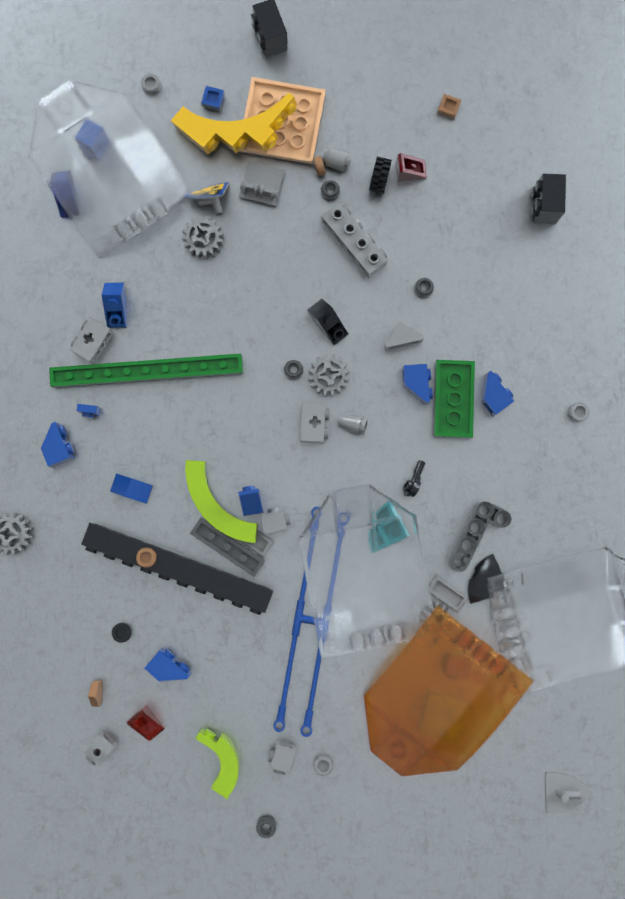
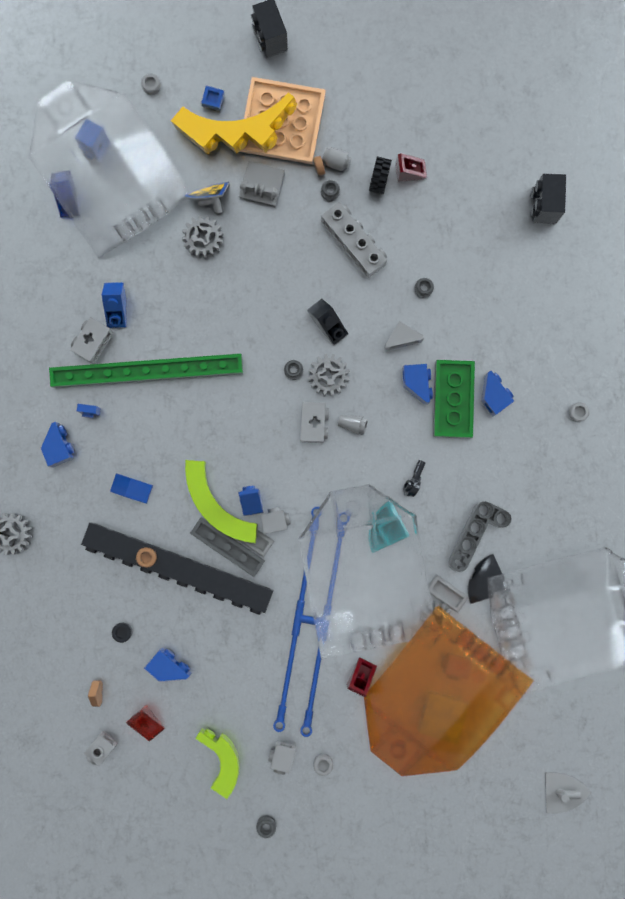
(361, 677): none -> dark red slope
(449, 106): medium nougat tile -> none

